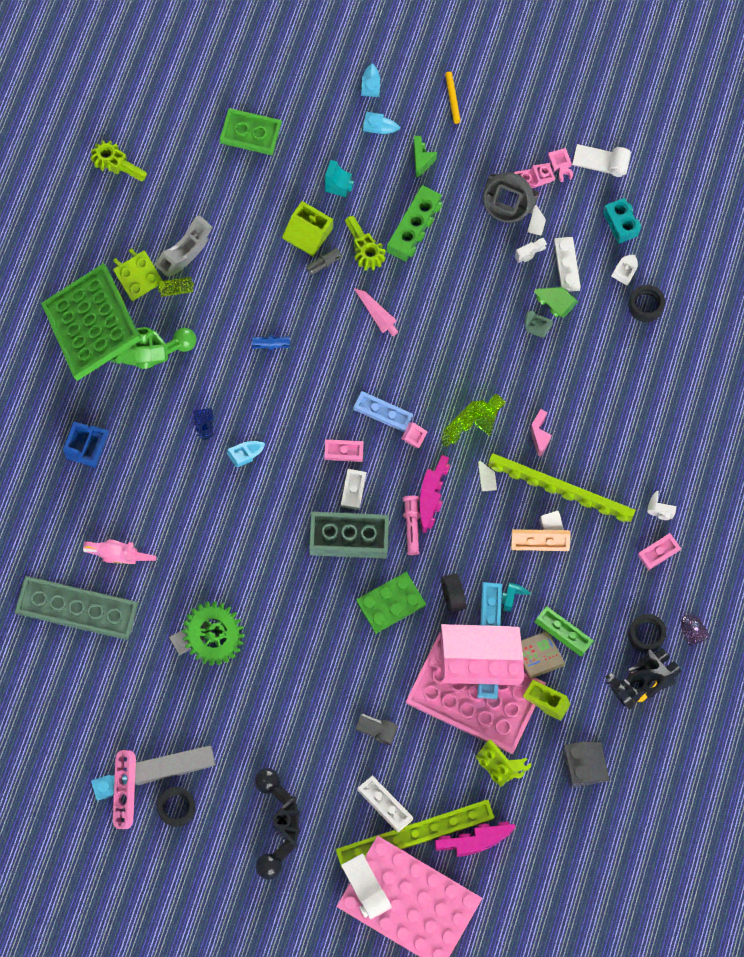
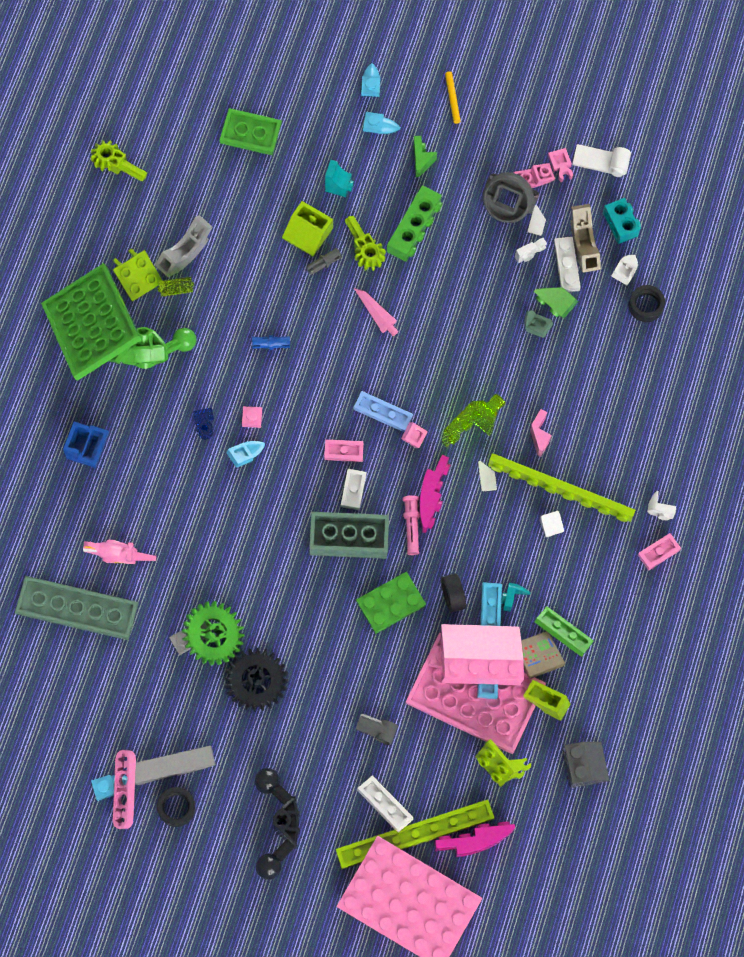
(252, 417): none -> bright pink plate
(262, 662): none -> black gear
(366, 887): white door -> none
(540, 540): light nougat plate -> none
(584, 243): none -> dark tan arch
(650, 618): black tyre -> none
(653, 678): black hips -> none
(693, 629): clear purple rock -> none

